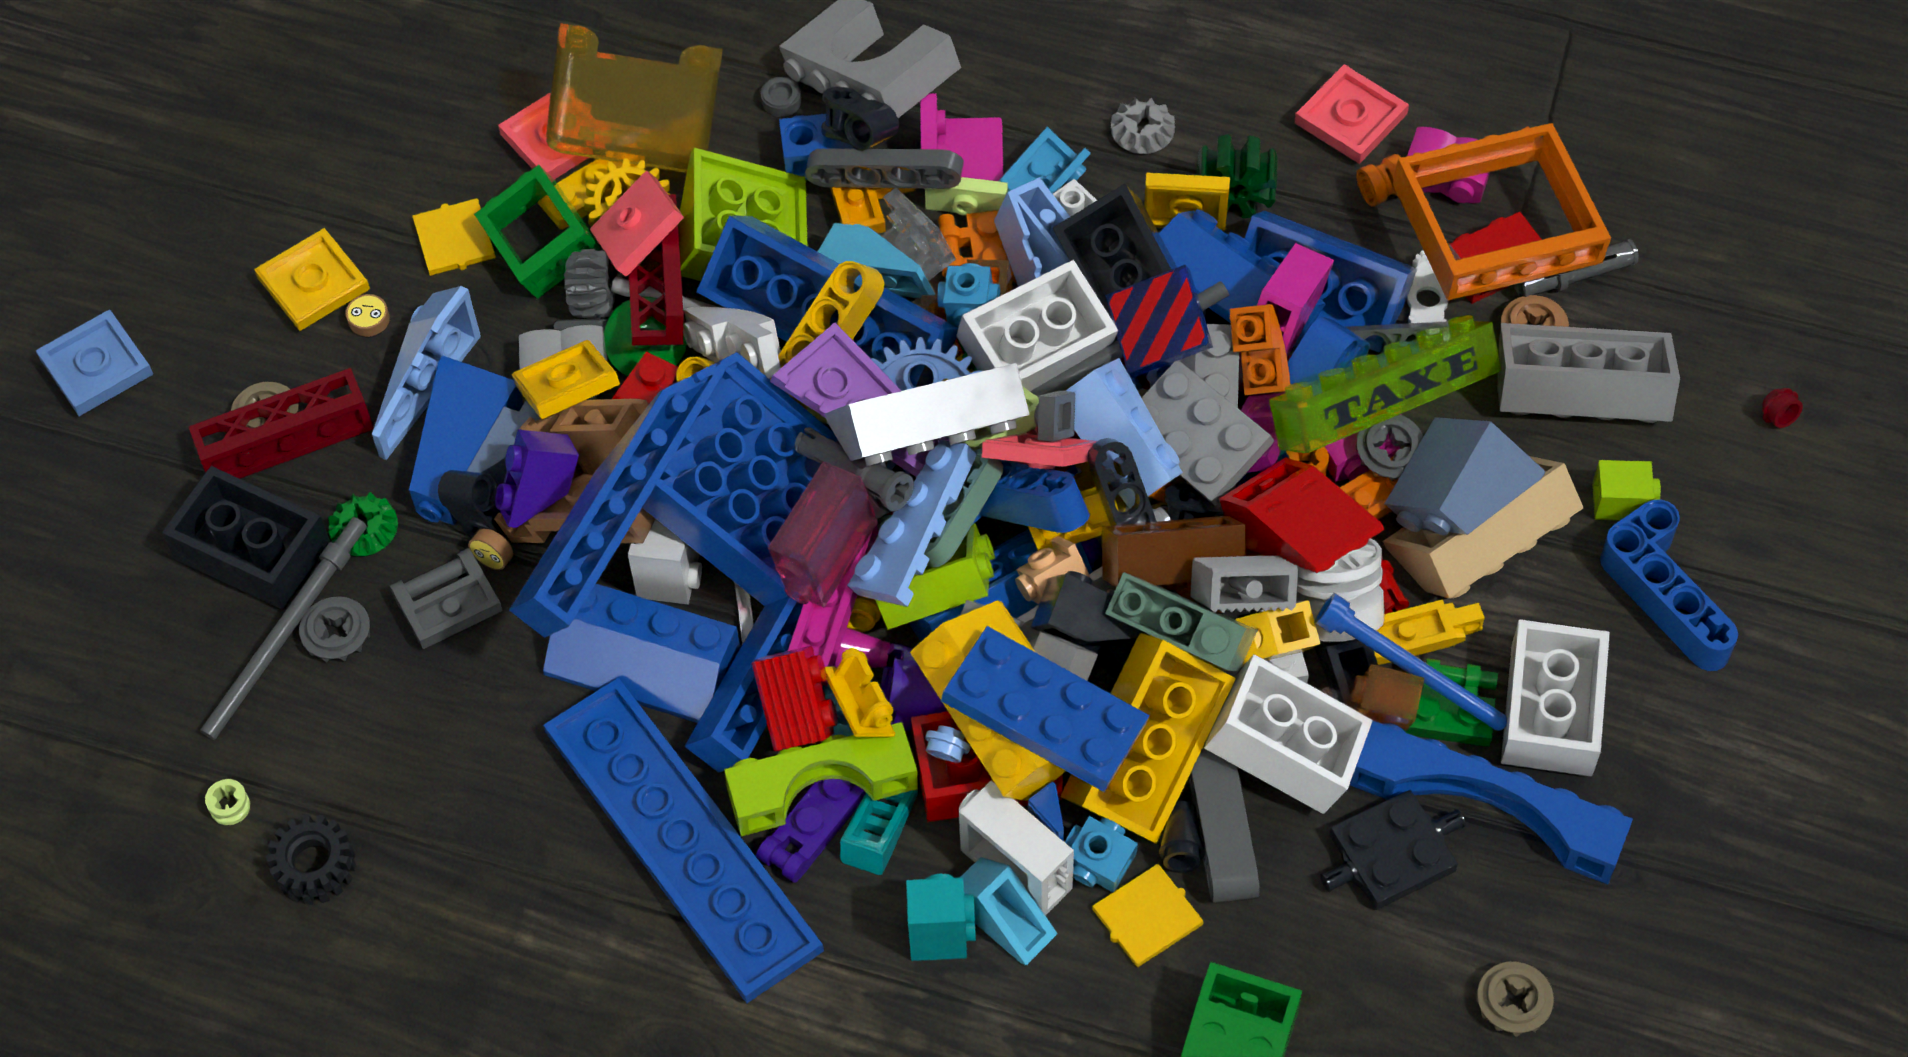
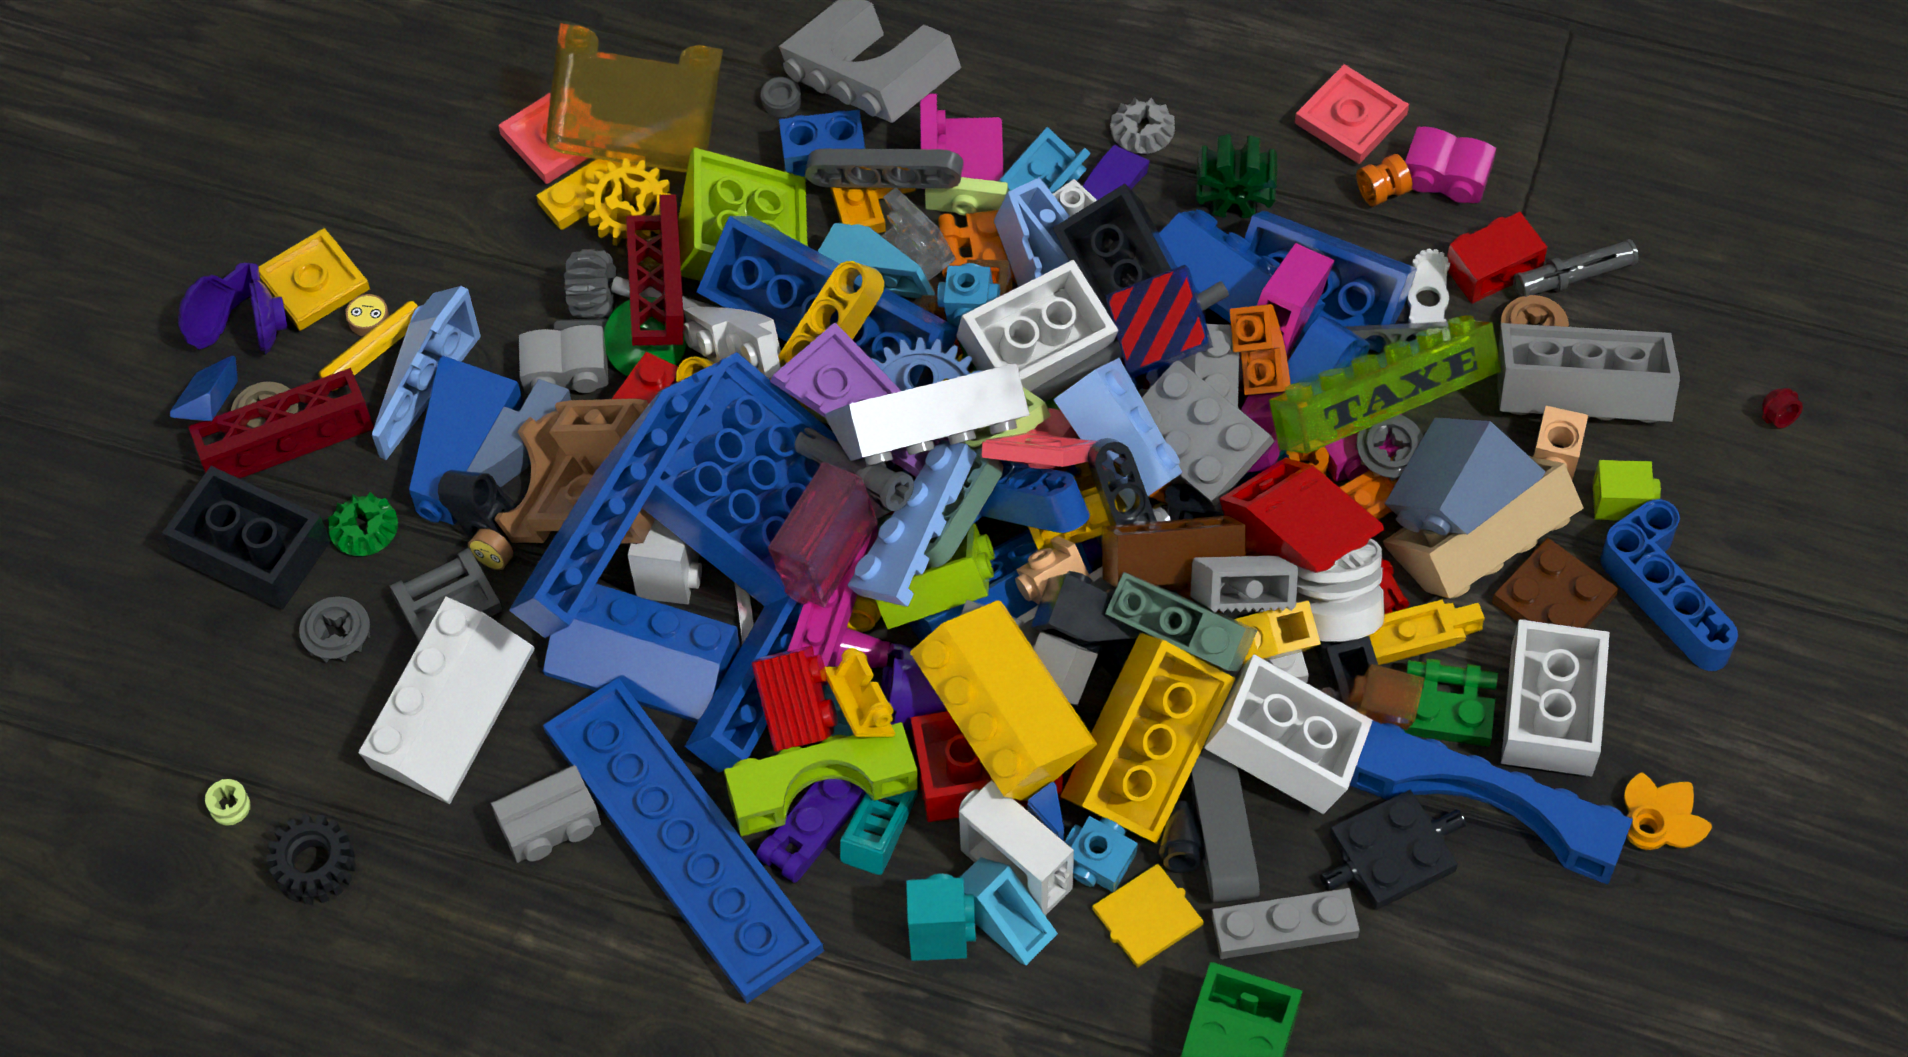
(94, 362): medium blue plate -> none
(207, 391): none -> blue slope
(211, 299): none -> dark purple animal
(332, 559): dark grey bar -> none
(373, 343): none -> yellow axle
(446, 701): none -> white slope
(453, 237): yellow piece -> none
(537, 474): dark purple slope -> none
(543, 268): green window -> none
(546, 815): none -> light grey brick
(565, 379): yellow plate -> none
(636, 223): coral plate -> none
(857, 119): black piece -> none
(947, 744): light blue plate -> none
(1045, 708): blue plate -> none
(1055, 416): dark grey plate -> none
(1114, 170): none -> dark purple slope
(1178, 193): yellow plate -> none
(1285, 923): none -> light grey plate
(1338, 617): blue piece -> none
(1514, 264): orange window -> none
(1518, 979): dark tan gear -> none
(1555, 589): none -> reddish brown plate
(1564, 429): none -> light nougat brick
(1666, 811): none -> light orange plate

